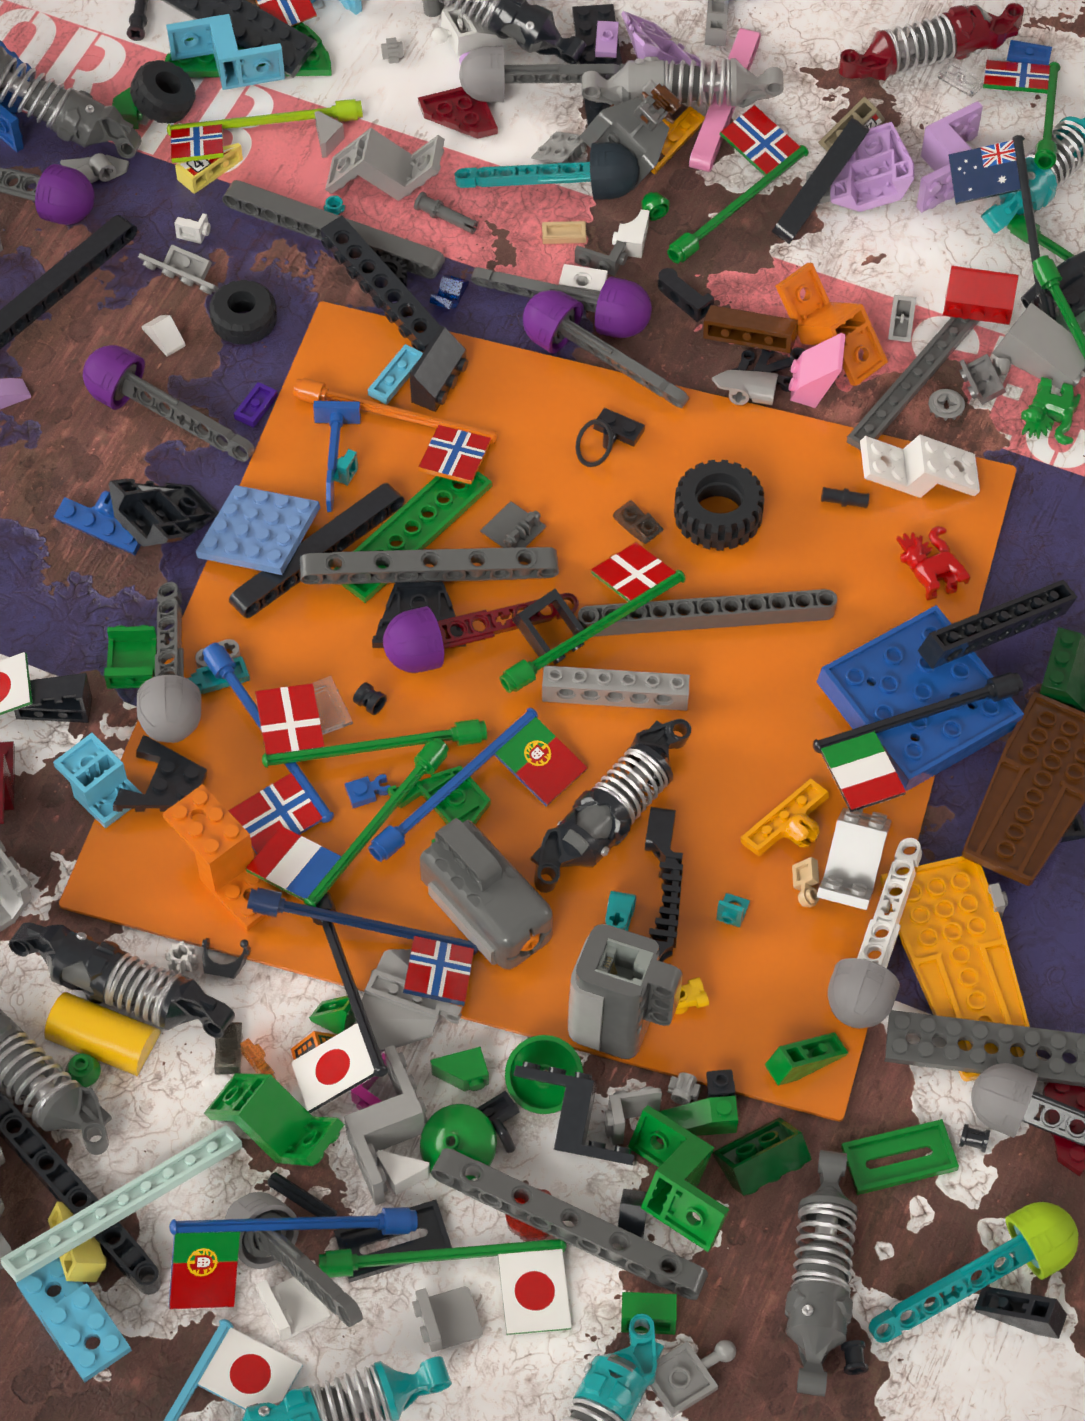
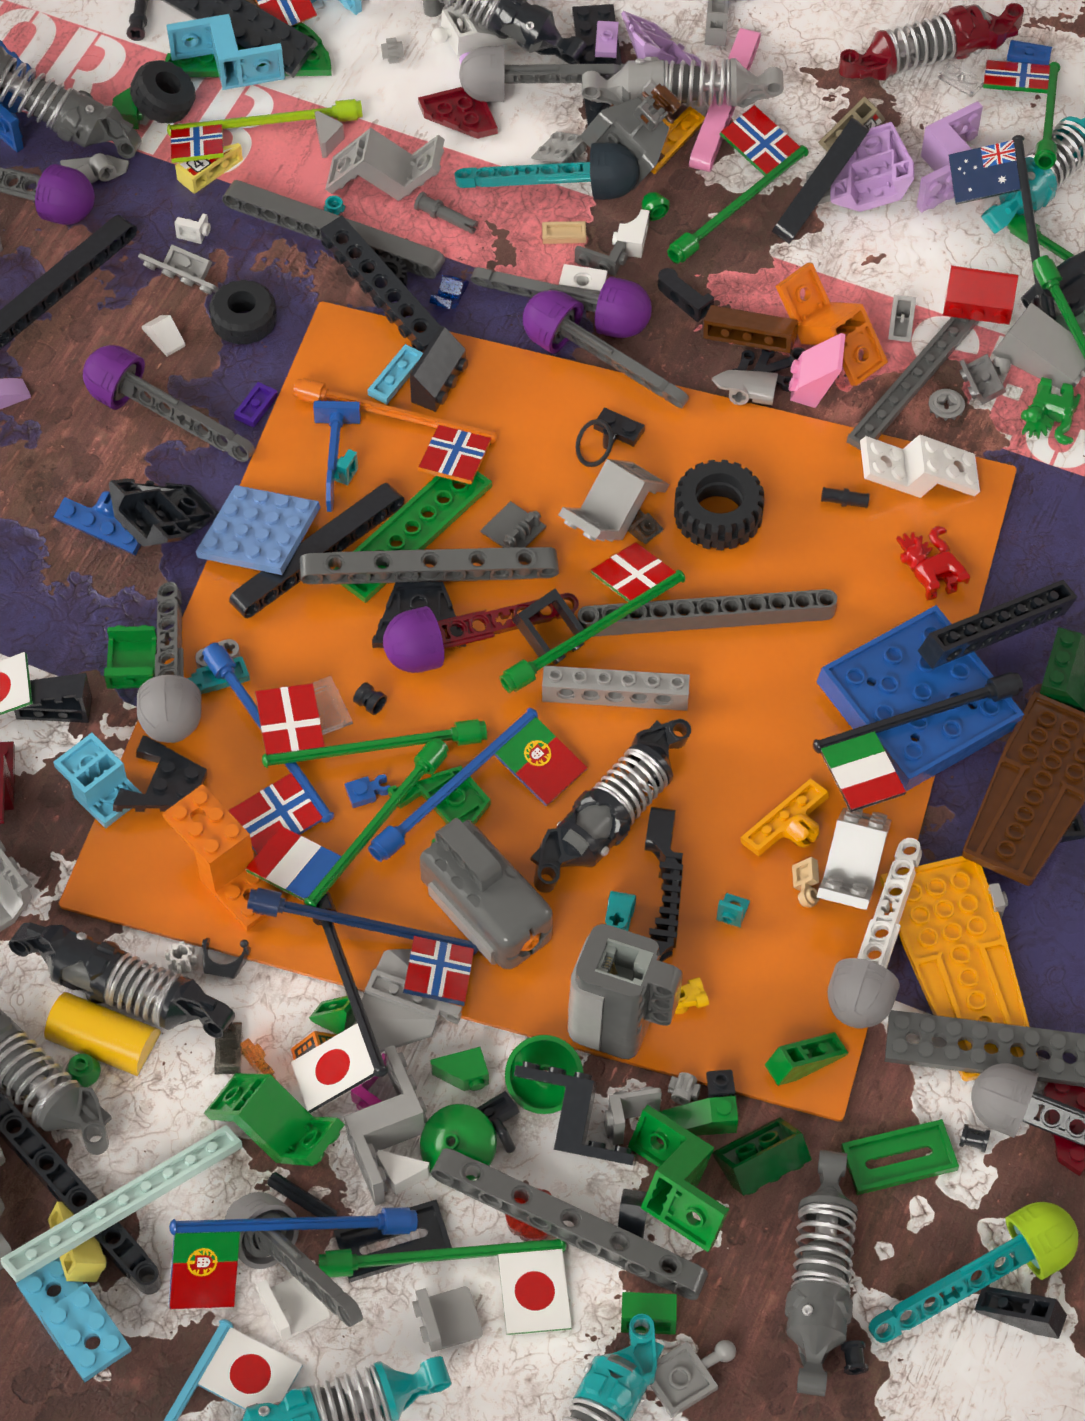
(613, 500): none -> light grey bracket

